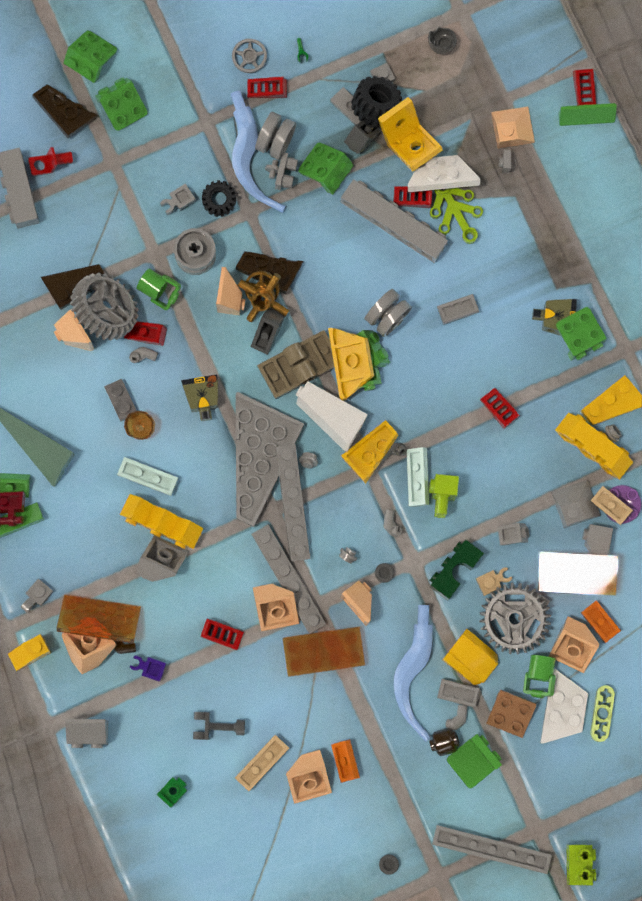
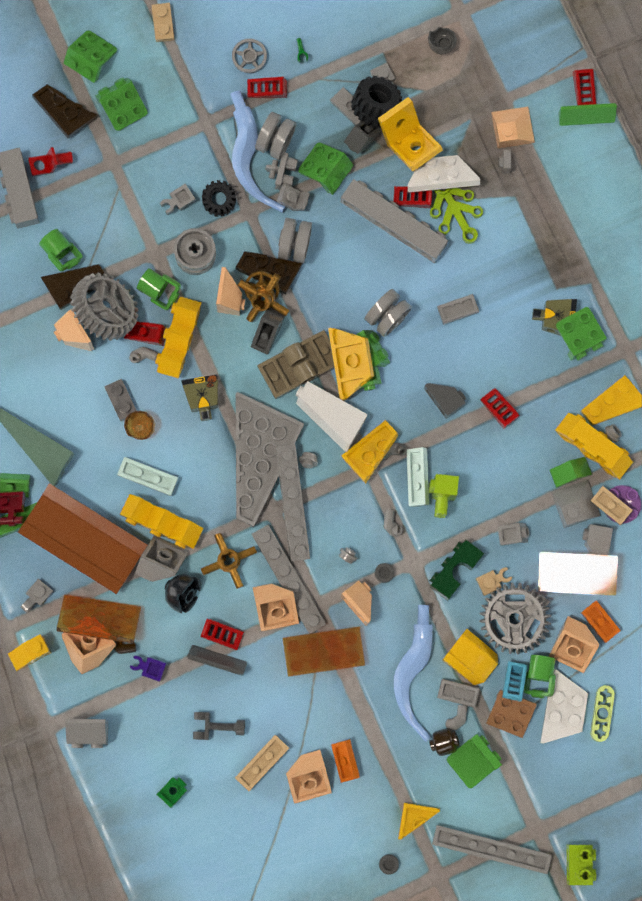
(58, 247): none -> bright green piece
(82, 538): none -> dark orange hinge
(162, 22): none -> tan plate
(178, 337): none -> yellow brick
(181, 592): none -> black cylinder
(217, 660): none -> dark grey slope
(232, 554): none -> pearl gold bar
(292, 198): none -> light grey bracket
(294, 240): none -> light grey wheel
(413, 817): none -> yellow tile
(445, 398): none -> dark grey slope
(519, 669): none -> medium azure slope
(570, 471): none -> bright green slope

